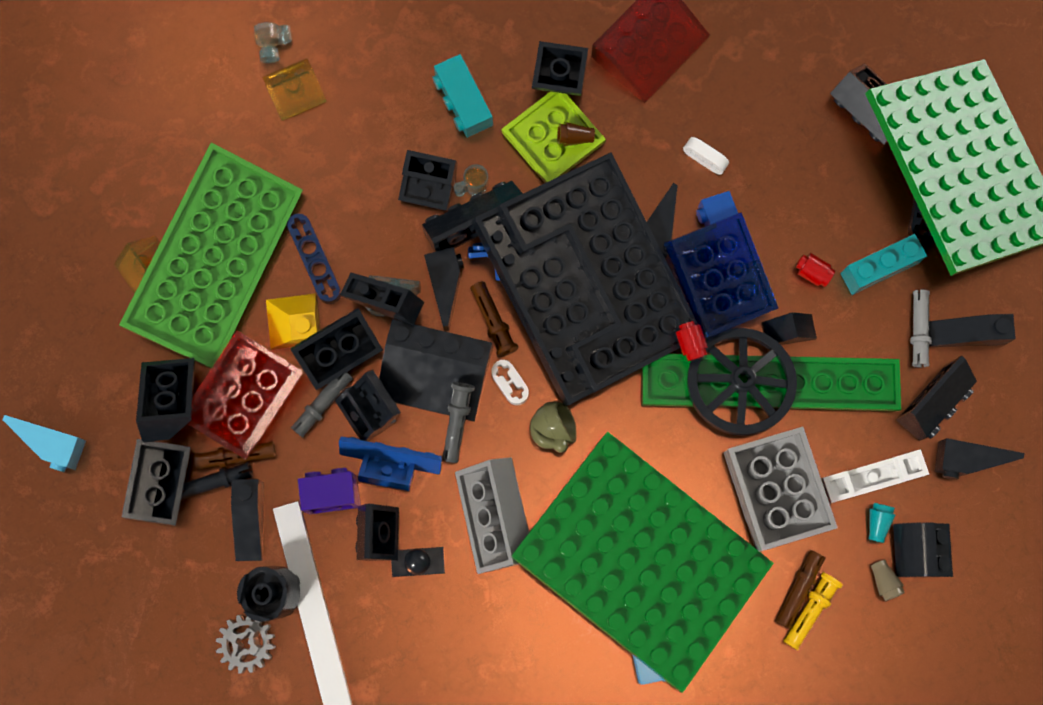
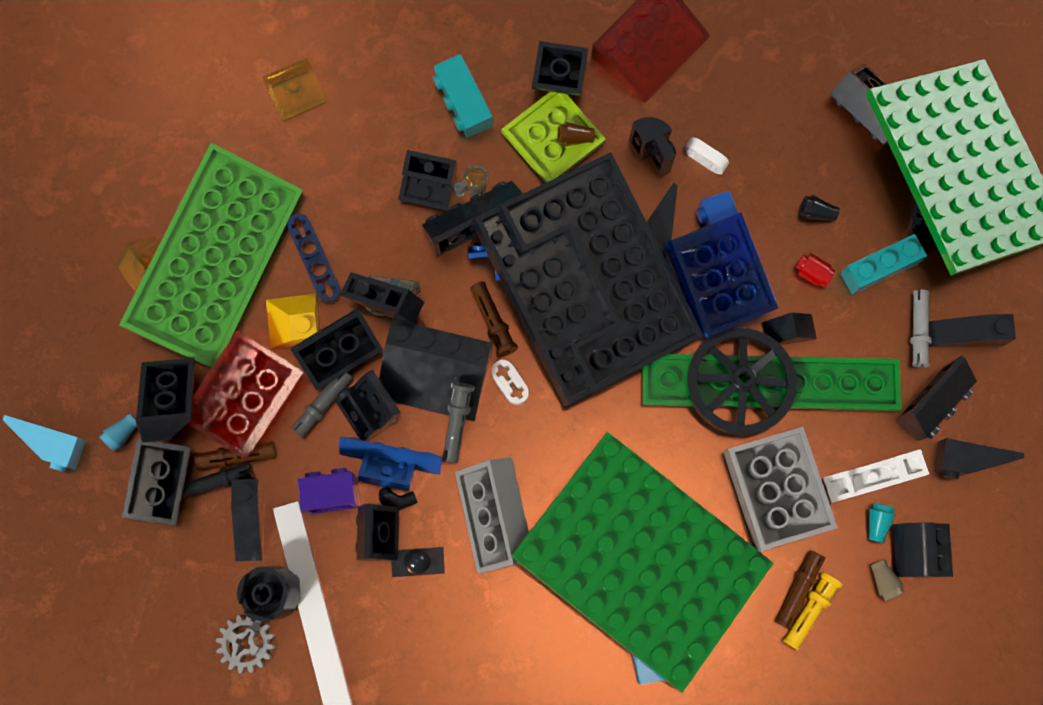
(119, 432): none -> medium azure cone
(267, 37): clear light blue piece -> none
(388, 498): none -> black arm
(445, 278): black slope -> none
(553, 427): olive piece -> none
(651, 138): none -> black brick
(692, 341): red brick -> none
(818, 209): none -> black cone

